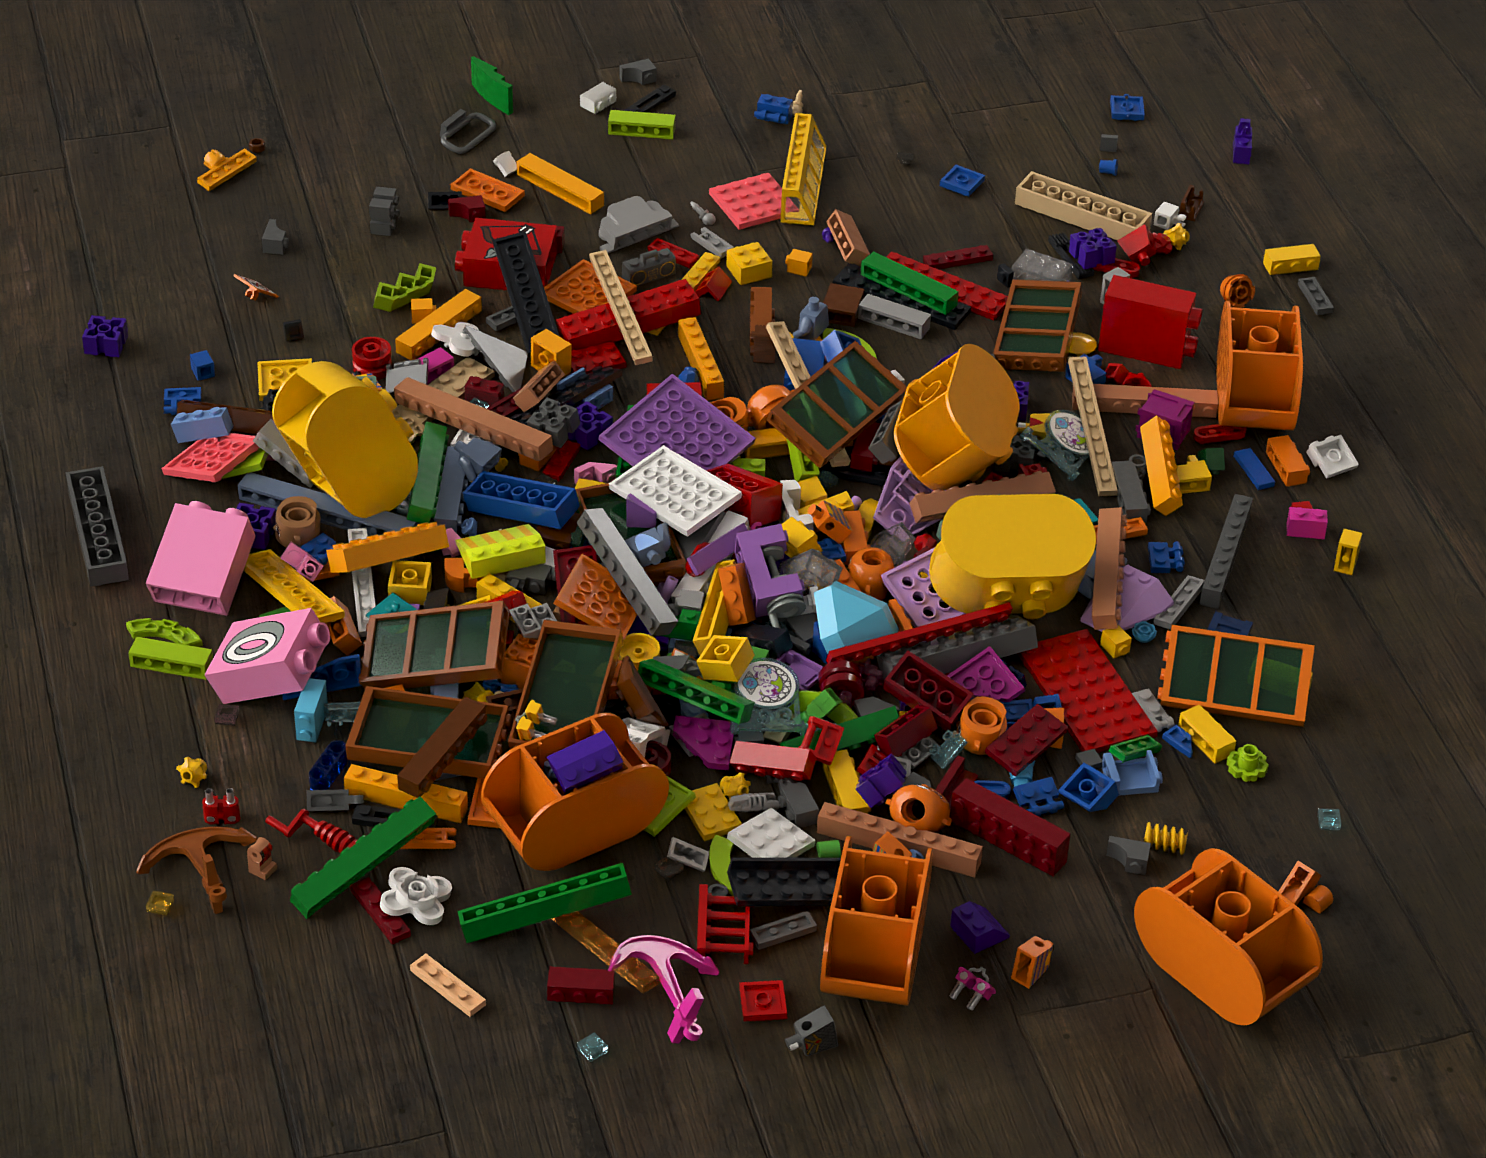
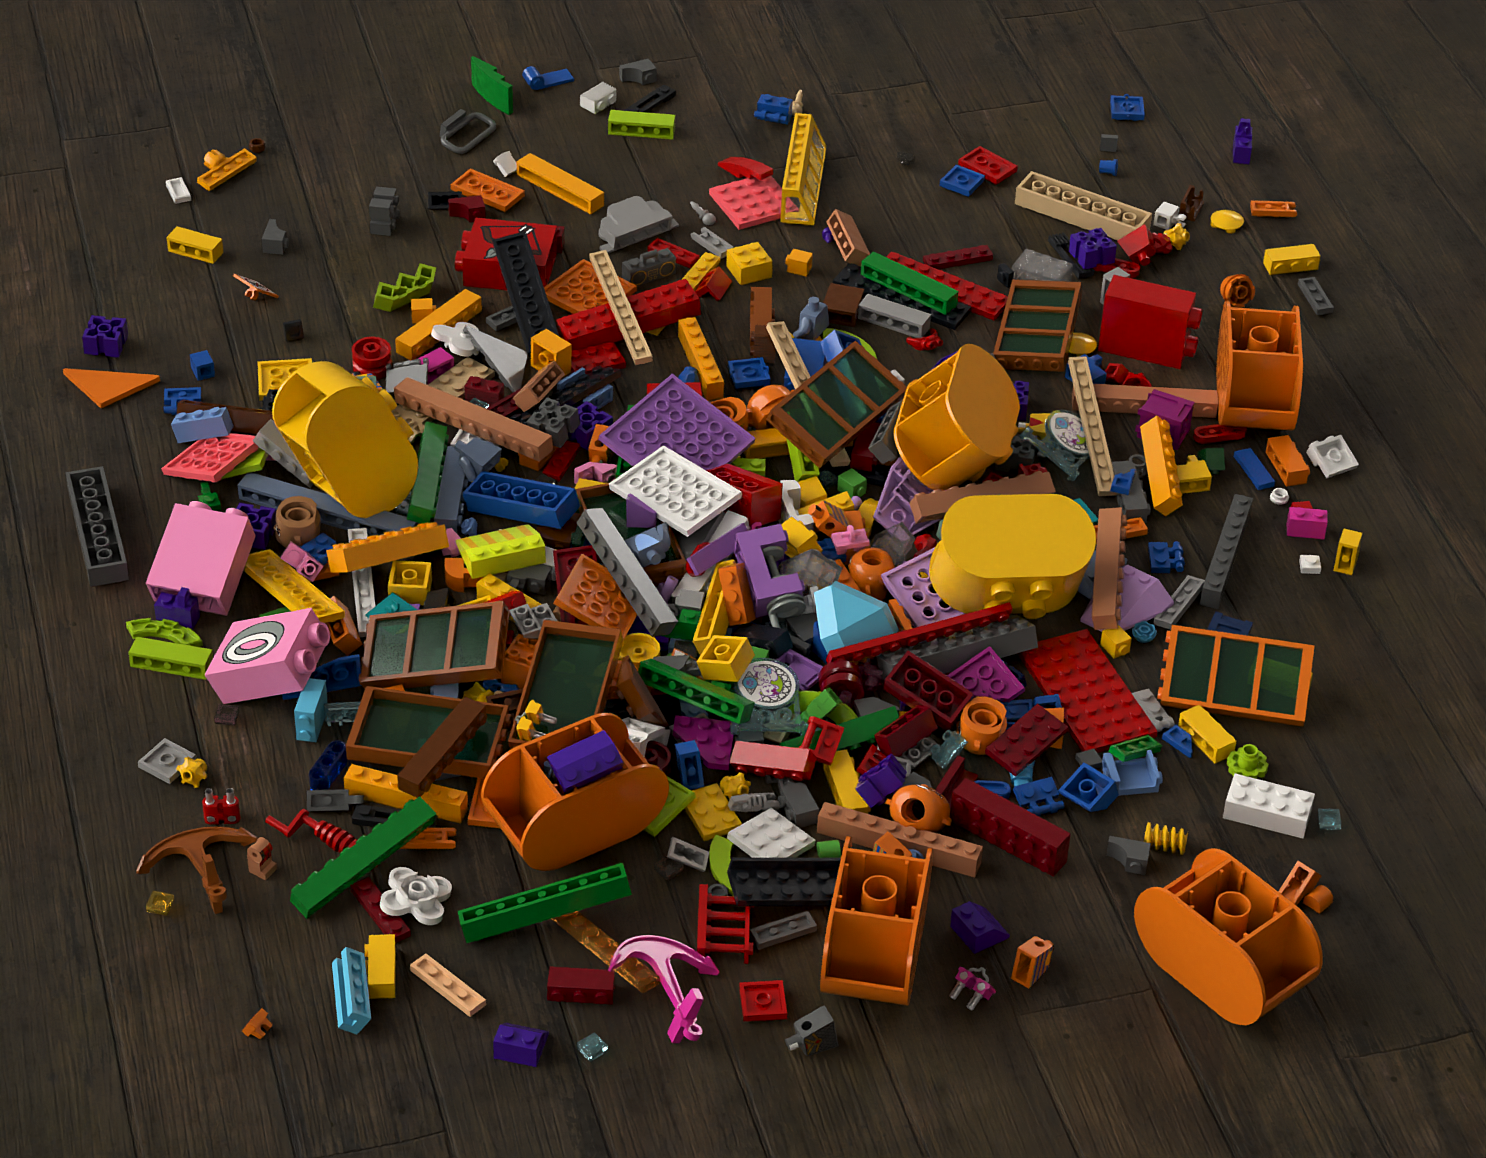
(107, 386): none -> orange tile
(164, 760): none -> light grey plate
(178, 190): none -> white tile
(178, 608): none -> dark purple hinge
(195, 245): none -> yellow brick
(209, 498): none -> green plate
(254, 1025): none -> orange tile
(351, 991): none -> medium azure brick
(381, 966): none -> yellow brick
(519, 1044): none -> dark purple slope
(539, 81): none -> blue door
(599, 453): none -> orange torso
(689, 765): none -> blue hinge
(746, 167): none -> red slope
(749, 372): none -> blue plate
(850, 539): none -> bright pink hips
(852, 482): none -> bright green brick
(926, 343): none -> red helmet
(989, 164): none -> red plate
(1123, 482): none -> blue tile
(1227, 220): none -> yellow dish
(1268, 805): none -> white brick
(1273, 208): none -> orange hinge
(1279, 496): none -> white plate
(1310, 564): none -> white plate

